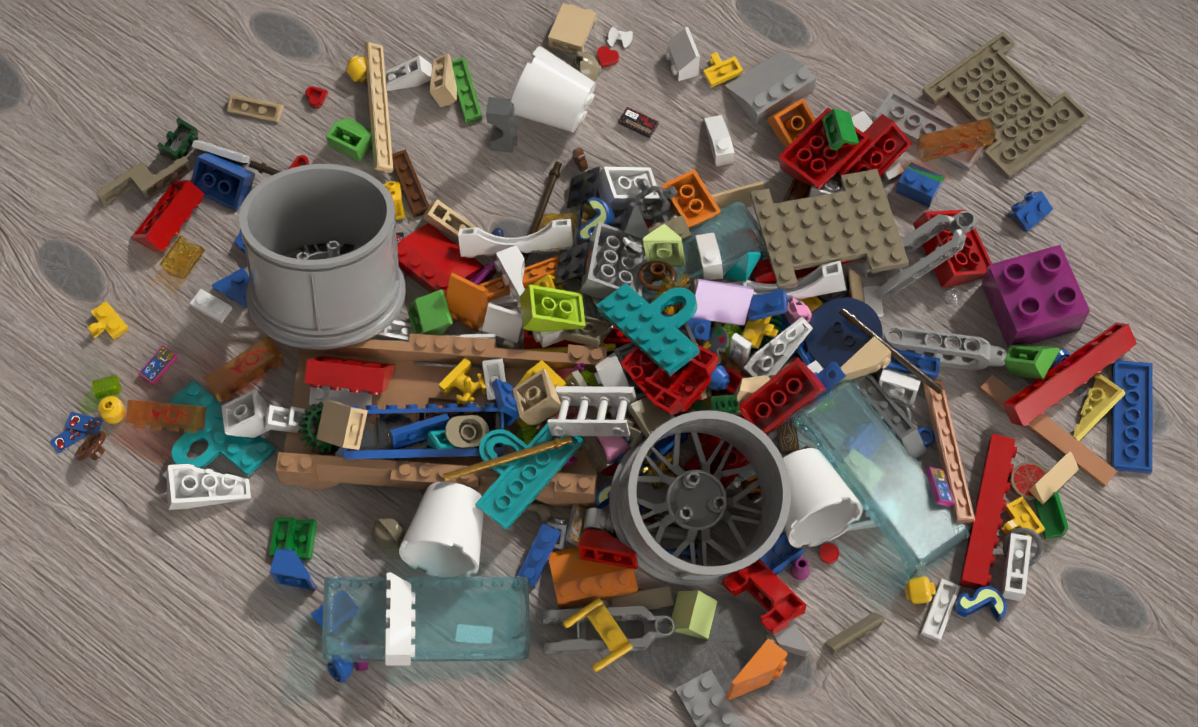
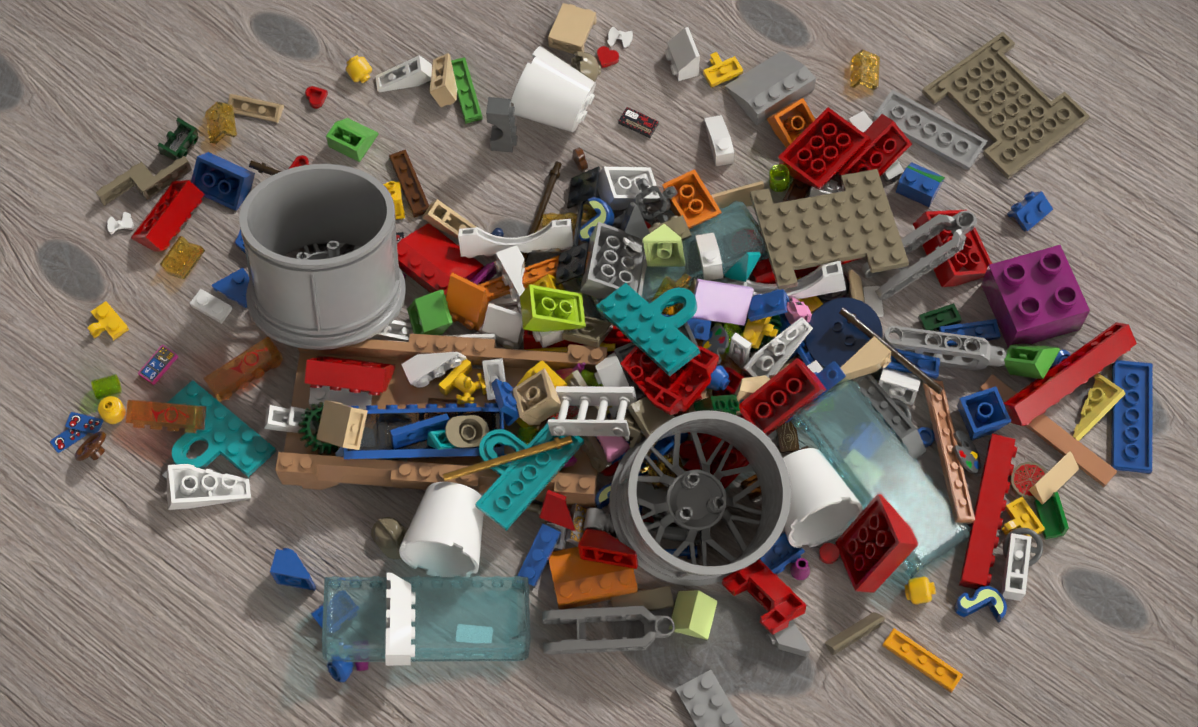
(126, 223): none -> white piece
(220, 122): none -> clear yellow bracket
(221, 151): white tile -> none
(245, 415): white slope -> none
(295, 535): green slope -> none
(378, 107): tan tile -> none
(426, 367): none -> white slope
(556, 510): none -> red slope
(607, 630): yellow plate -> none
(657, 273): reddish brown piece -> none
(687, 450): none -> red tile
(759, 671): orange slope -> none
(779, 185): none -> clear neon green piece
(839, 128): green panel -> none
(865, 70): none -> clear yellow bracket
(875, 545): none -> red slope
(922, 660): none -> light orange tile
(939, 487): tile -> none
(940, 317): none -> dark green plate
(940, 610): white tile -> none
(953, 297): clear tile -> none
(956, 139): clear orange brick -> none
(967, 455): none -> dark grey piece
(983, 413): none -> blue slope
(985, 329): none -> blue plate

